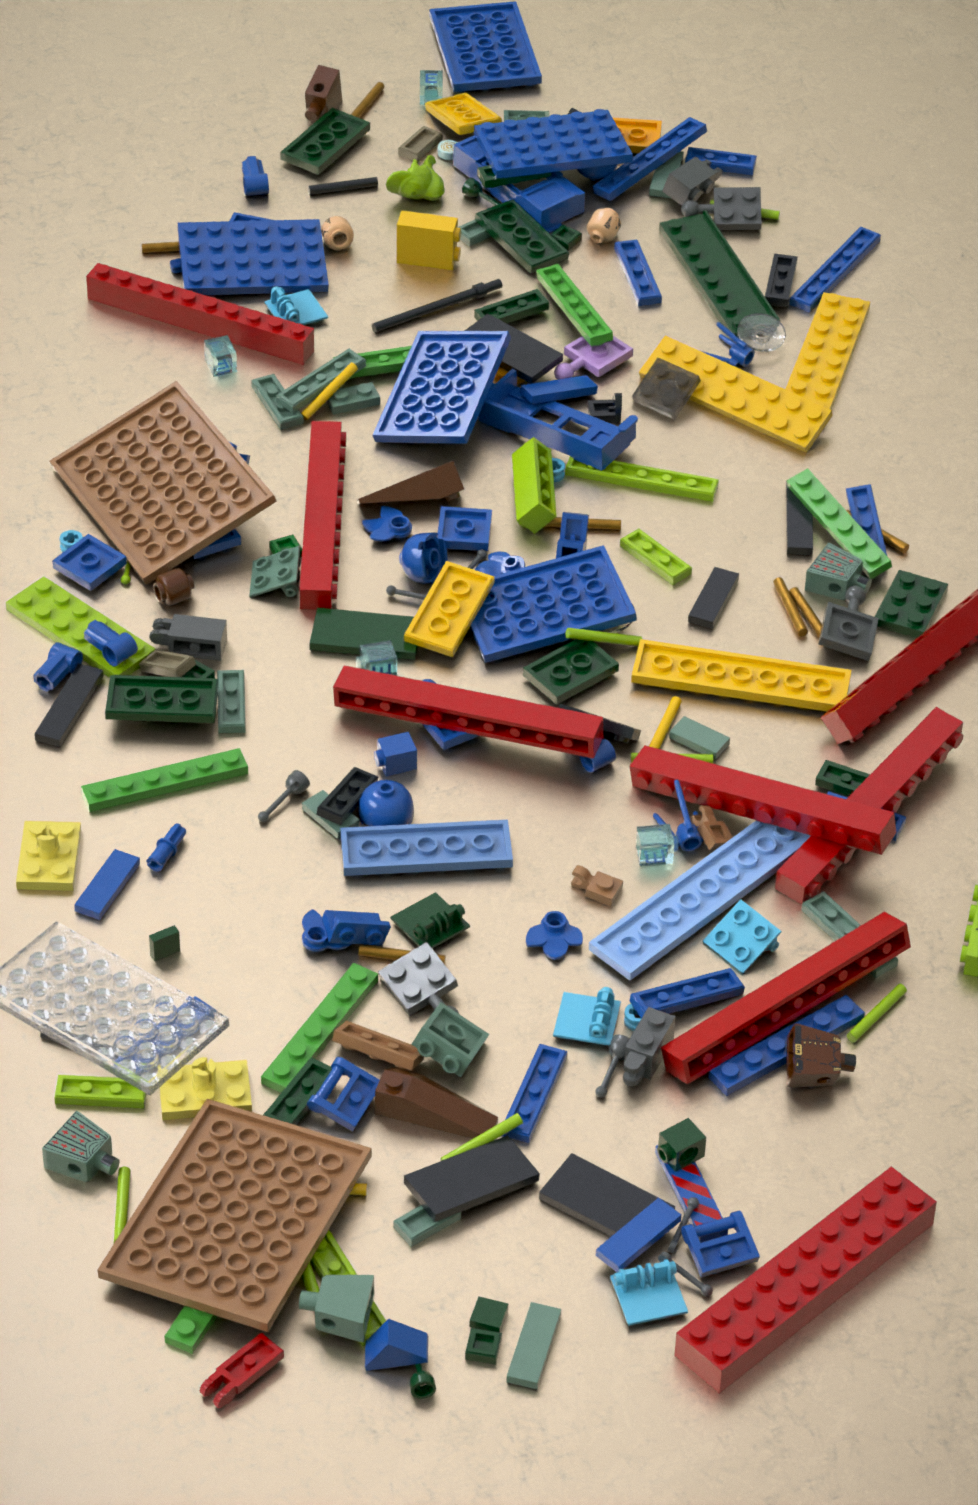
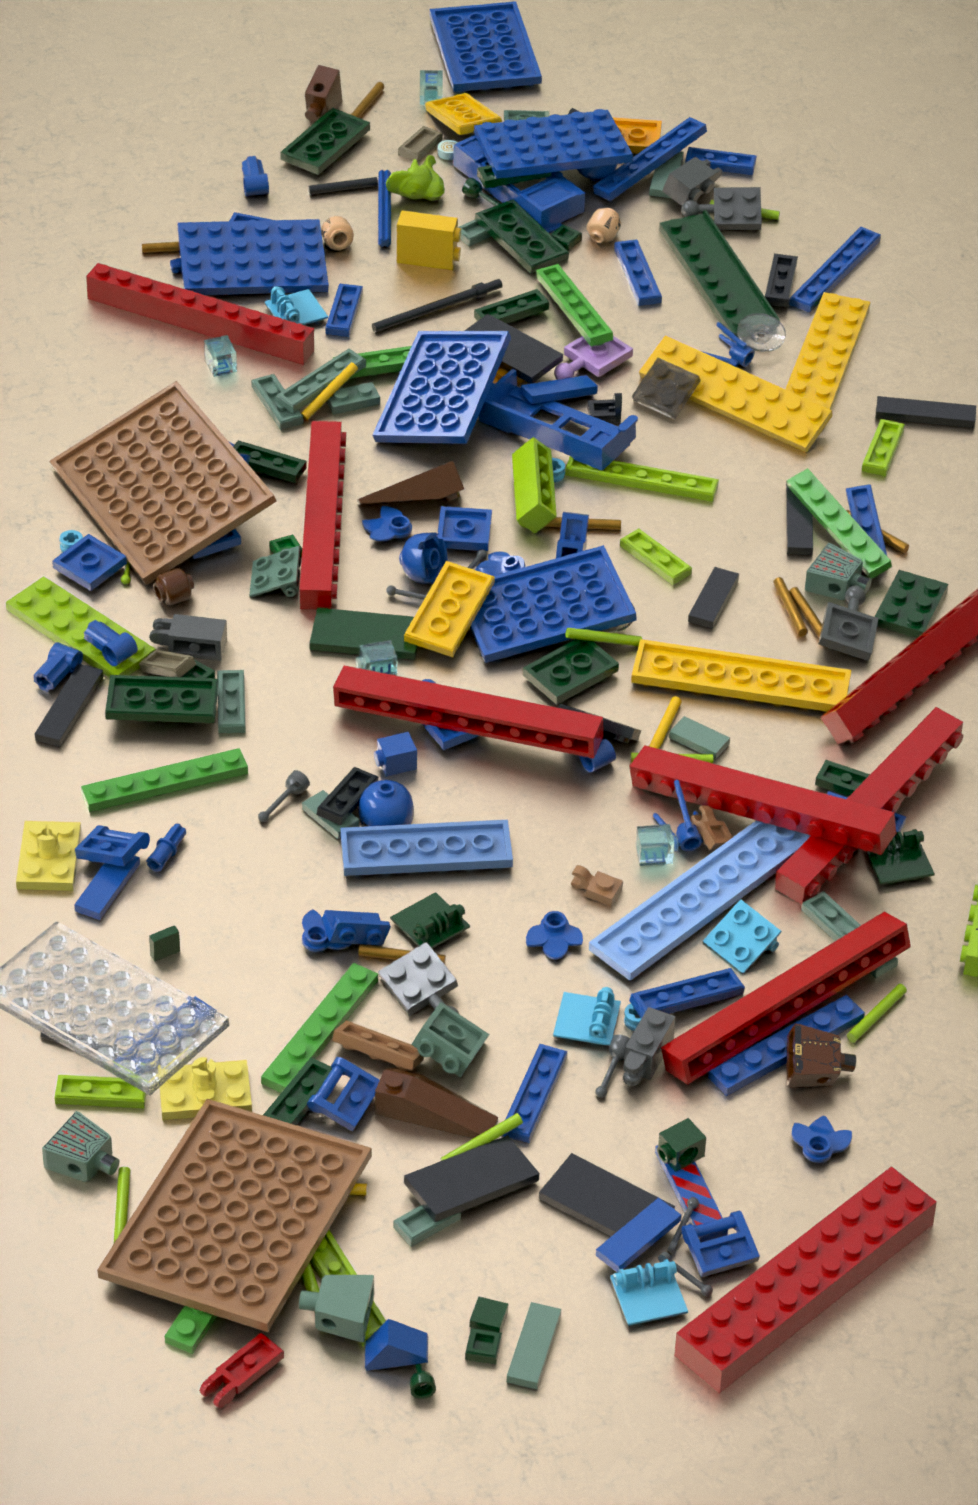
(111, 846): none -> blue plate
(272, 462): none -> dark green plate
(344, 310): none -> blue tile
(384, 210): none -> blue axle
(820, 1139): none -> blue plate
(883, 447): none -> lime tile
(902, 859): none -> dark green hinge
(926, 412): none -> black tile

